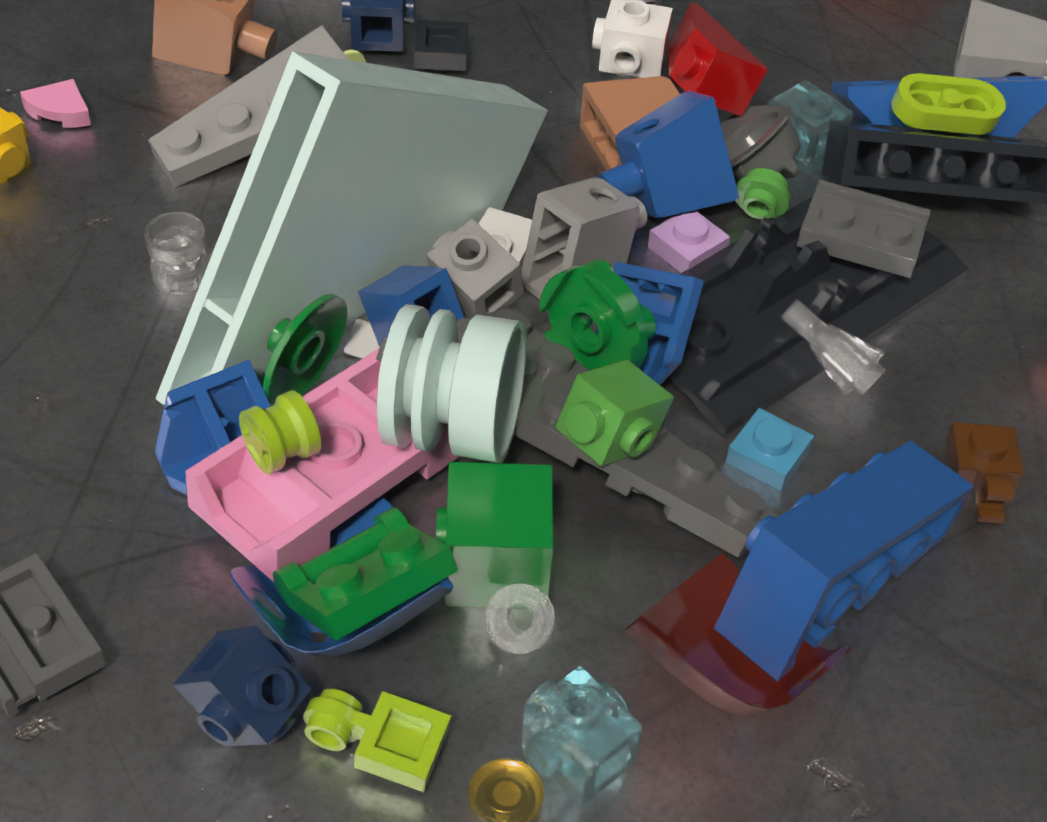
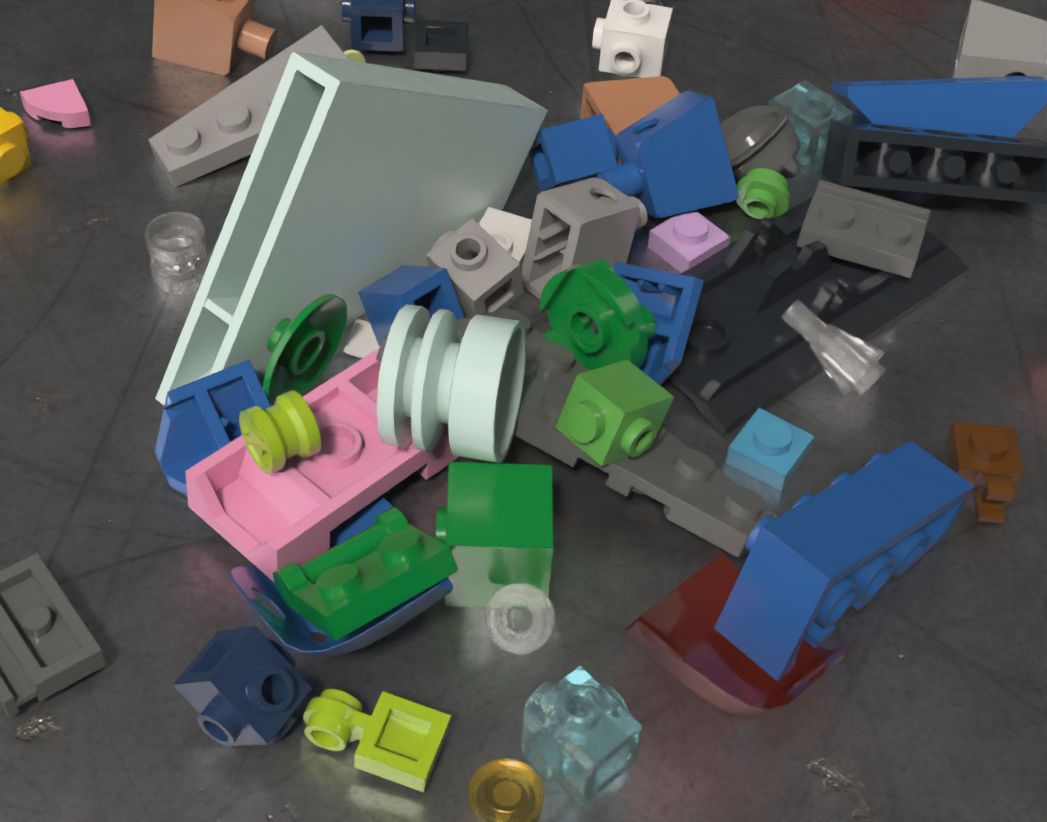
(572, 152): none -> blue brick
(713, 62): red slope -> none
(948, 104): lime plate -> none

